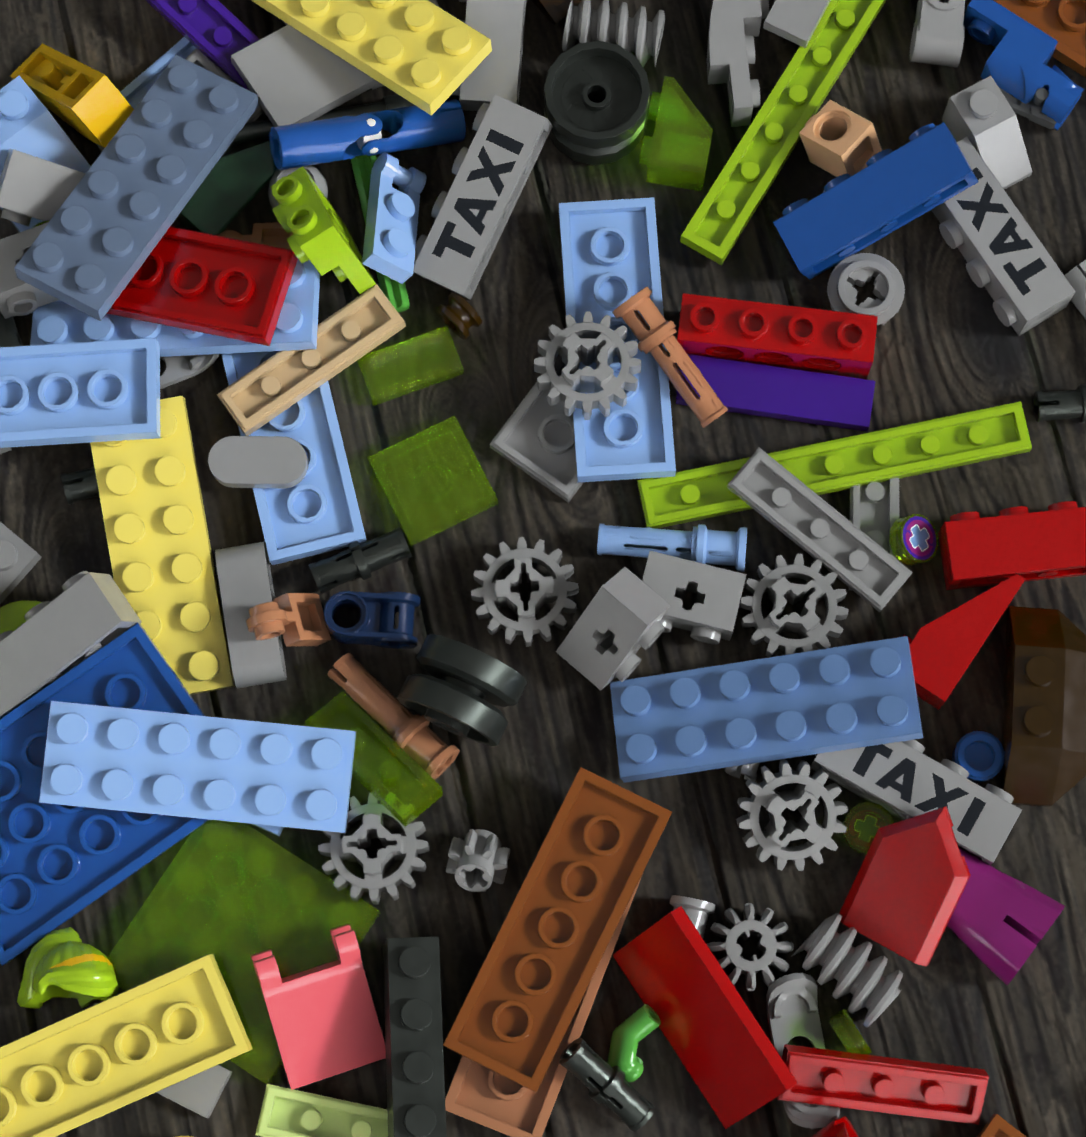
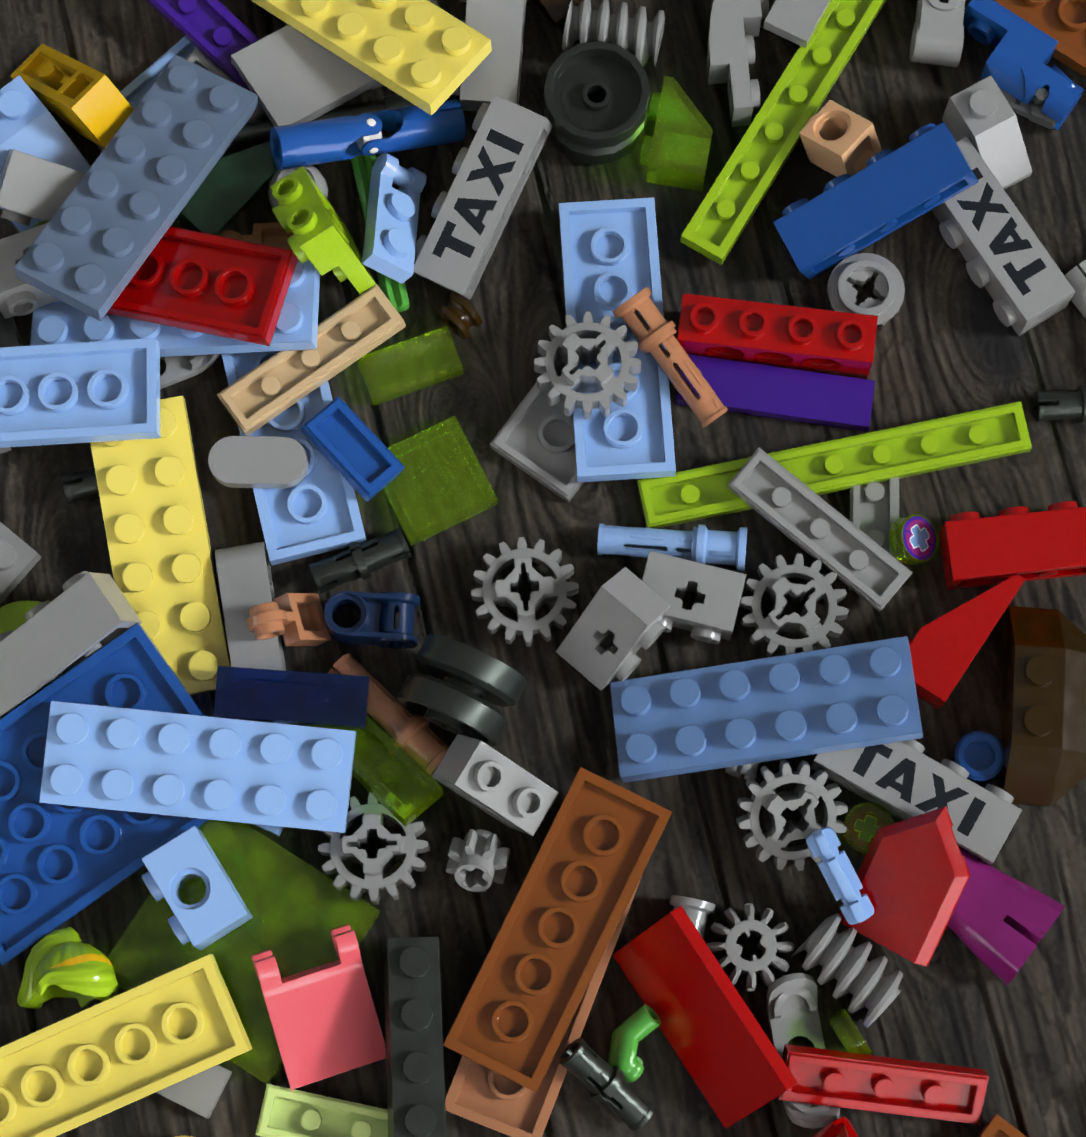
(189, 858): none -> light blue brick
(292, 697): none -> clear blue plate
(352, 449): none -> blue tile
(495, 784): none -> light grey brick
(840, 875): none -> light blue axle

